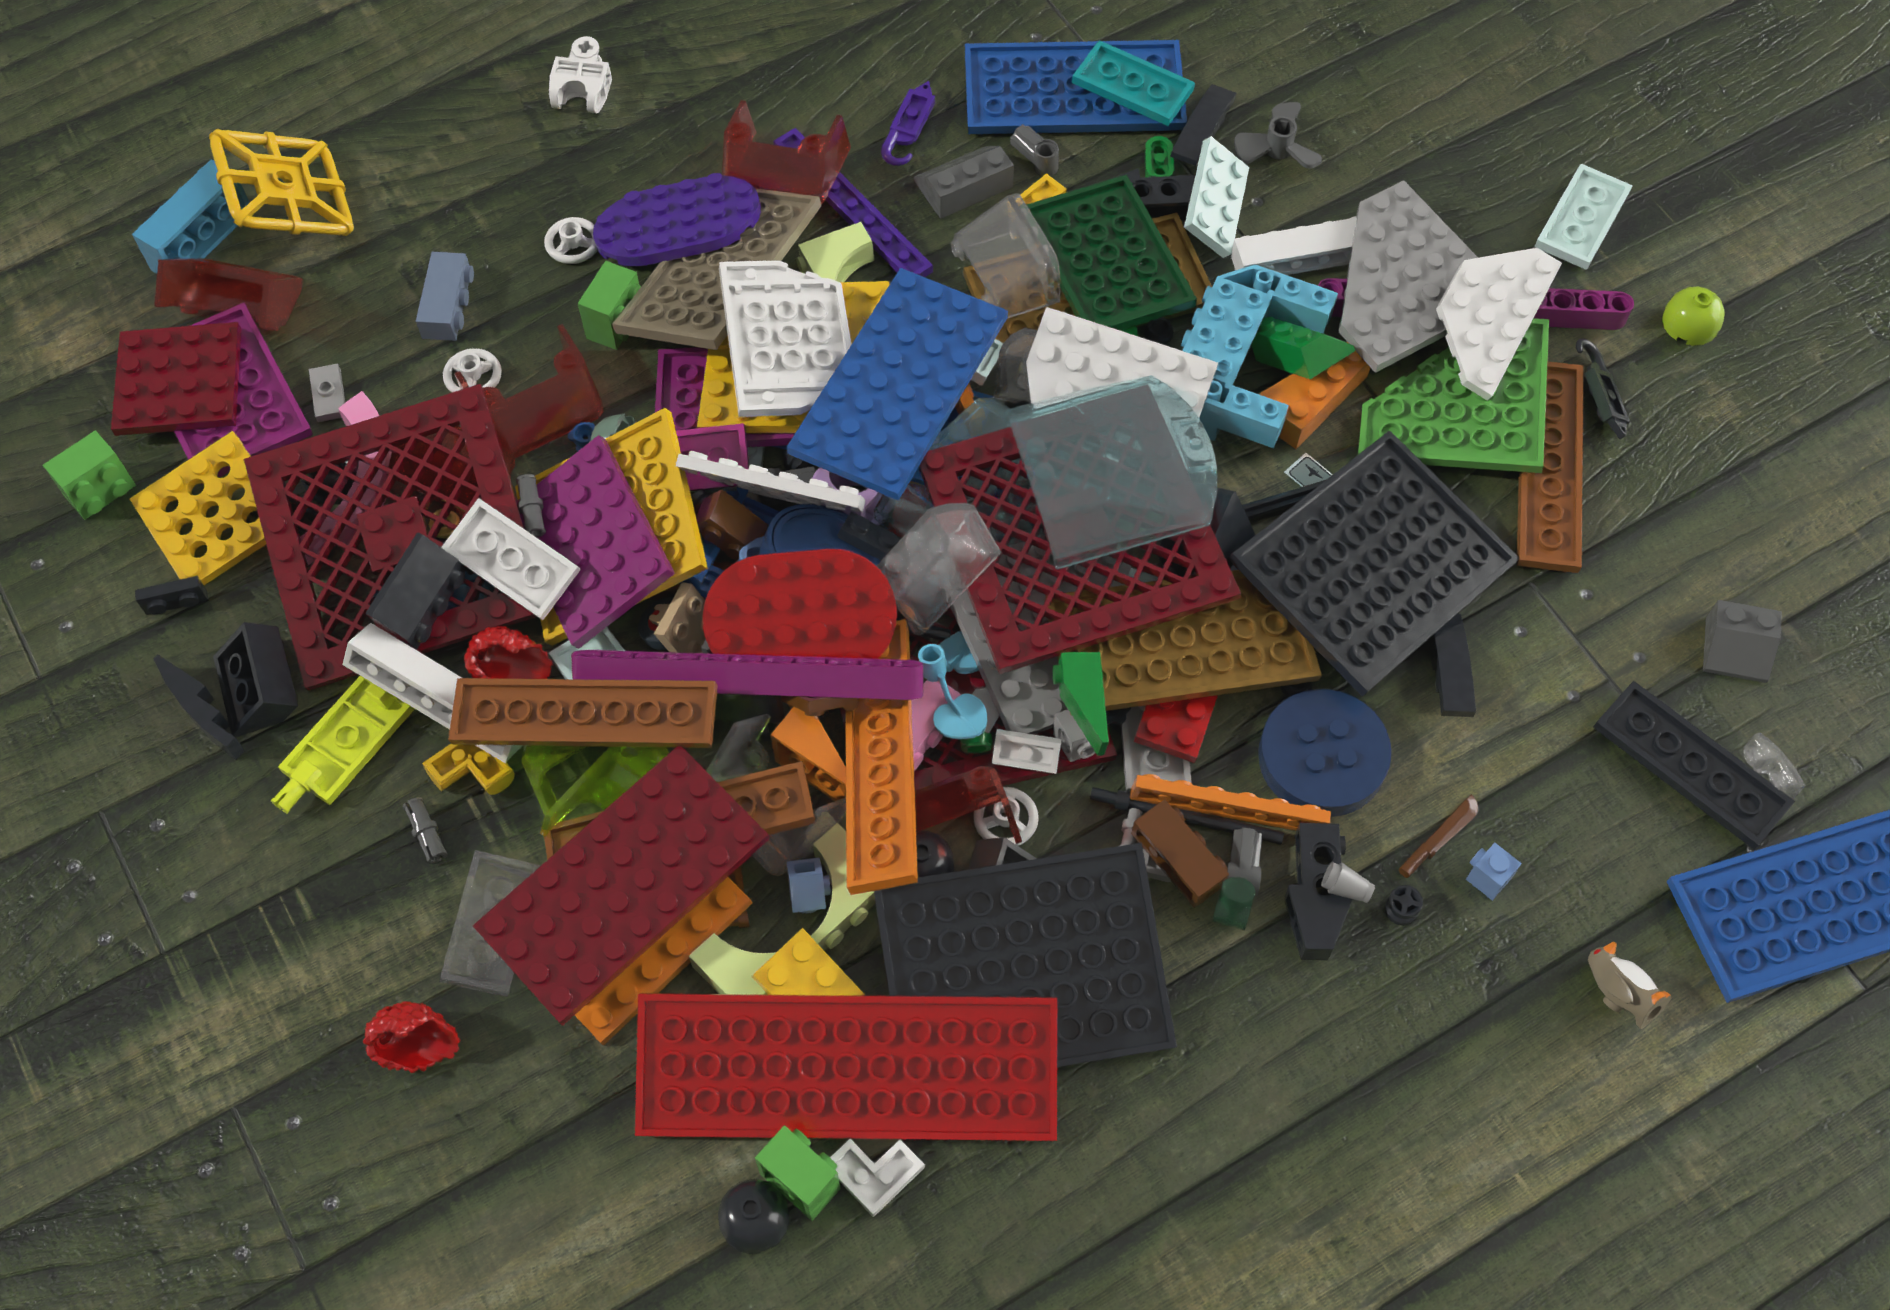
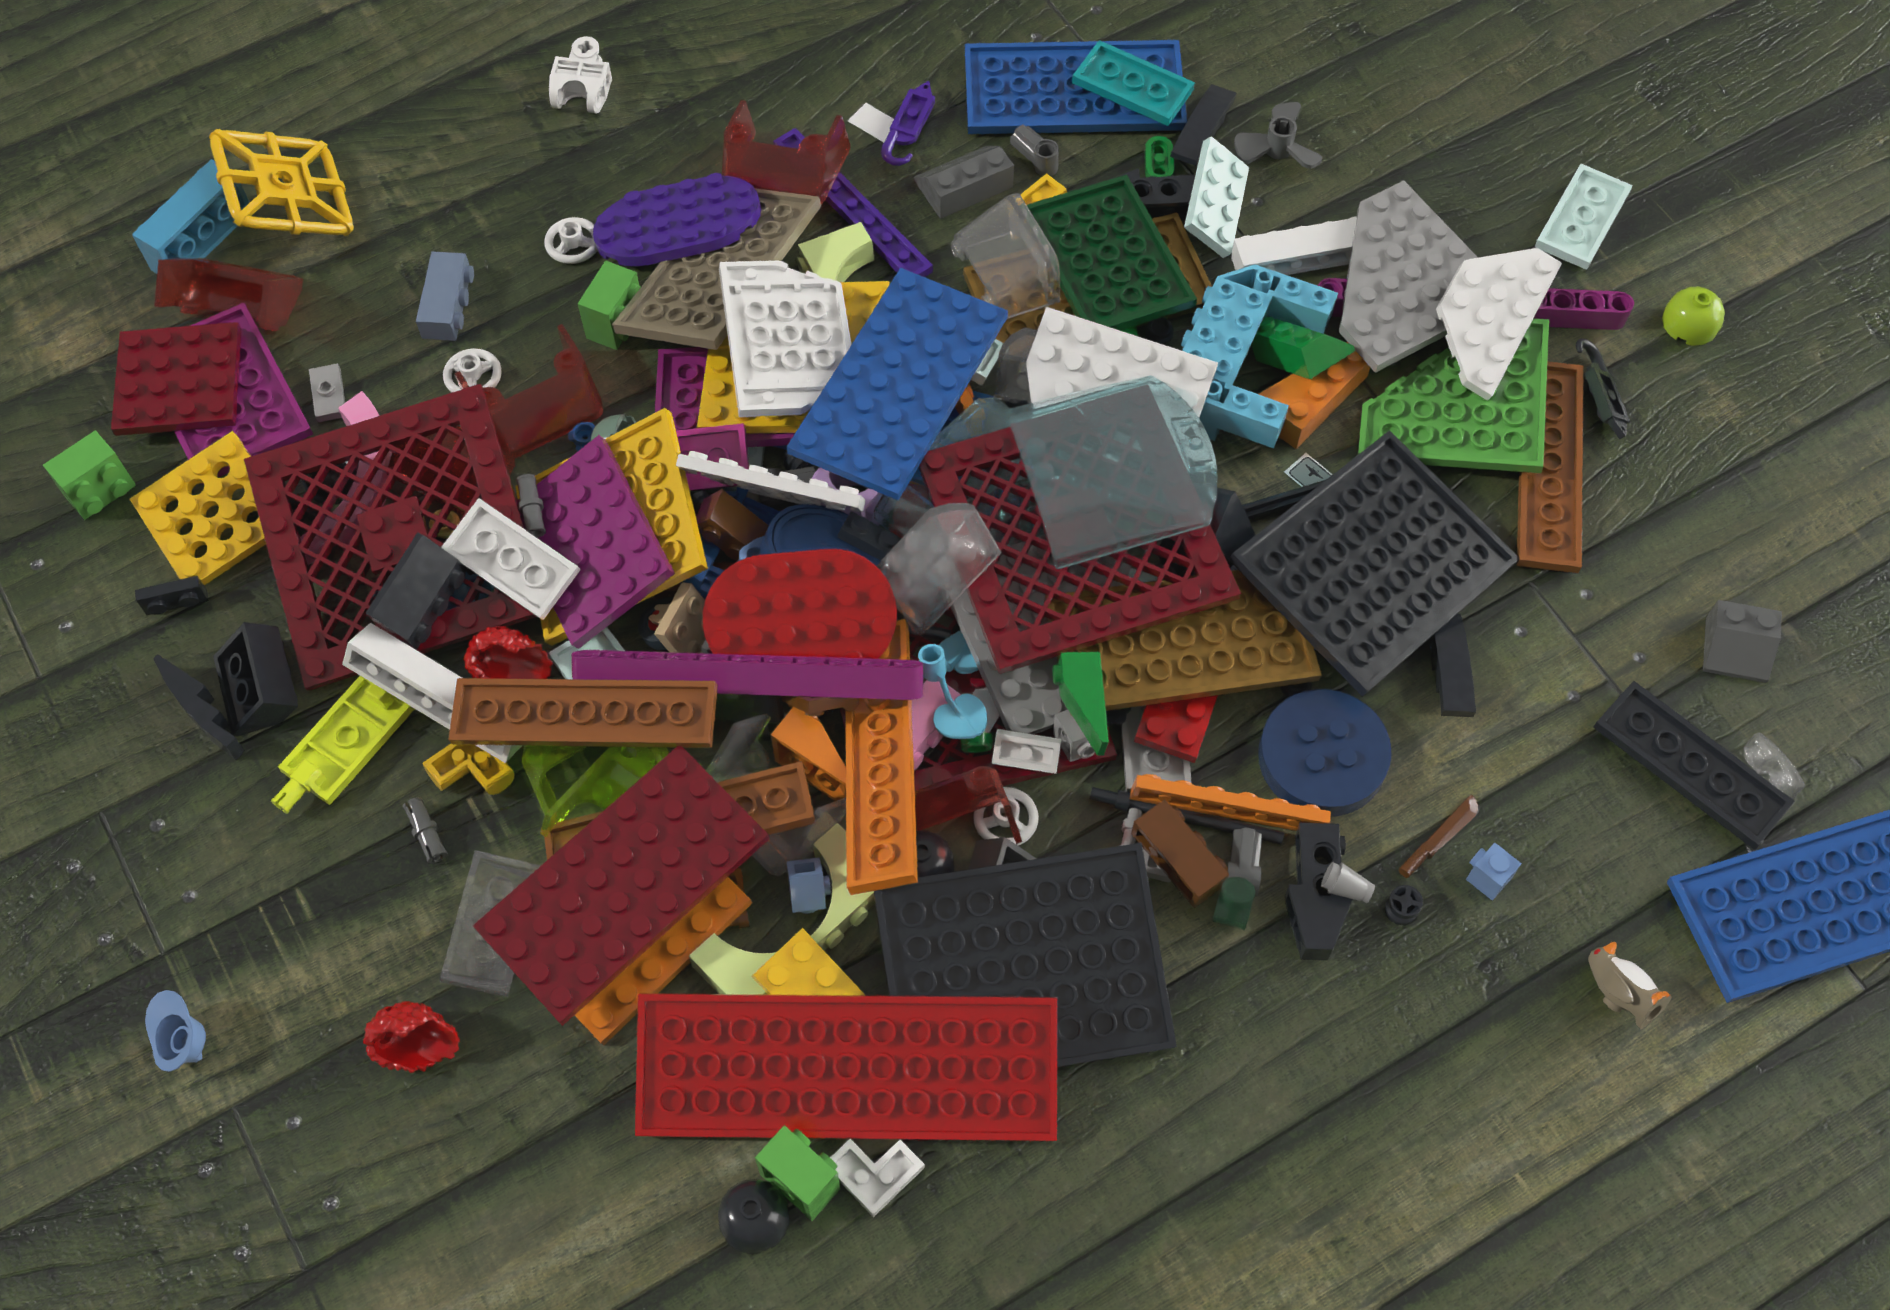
(173, 1032): none -> medium blue piece
(872, 121): none -> white sticker

